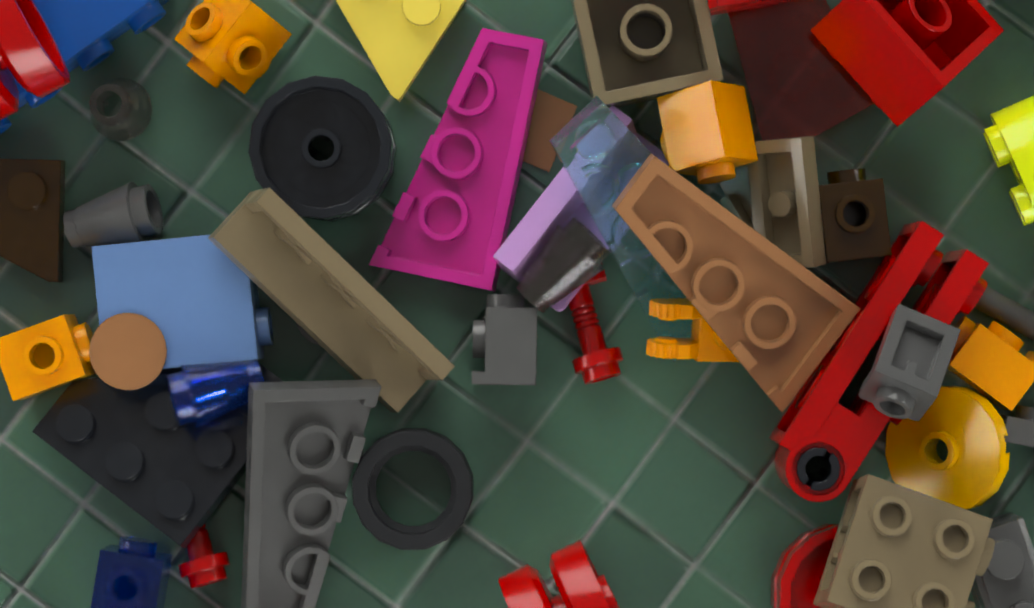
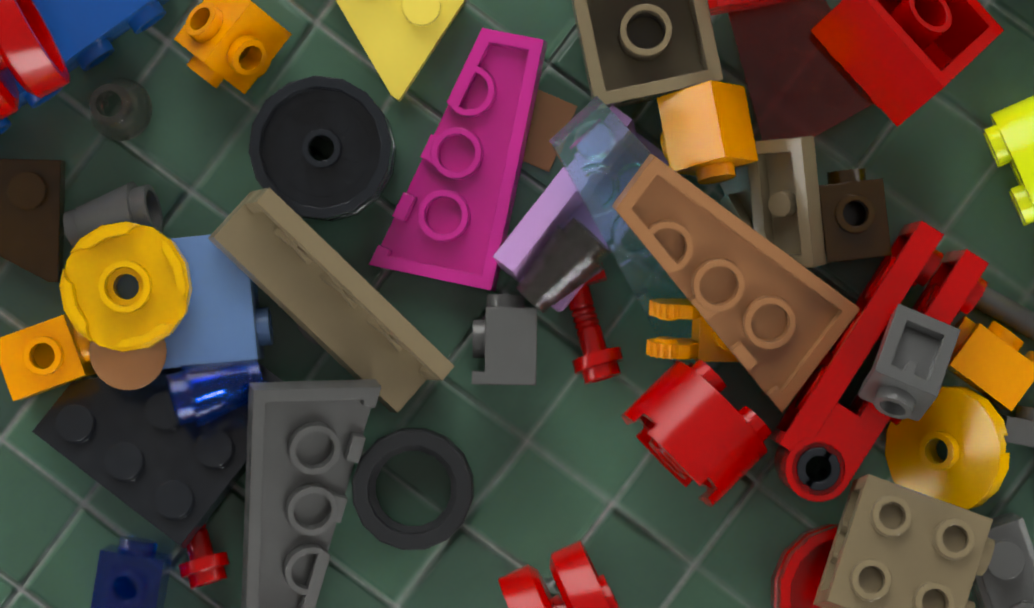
(92, 278): none -> yellow plate
(698, 430): none -> red brick

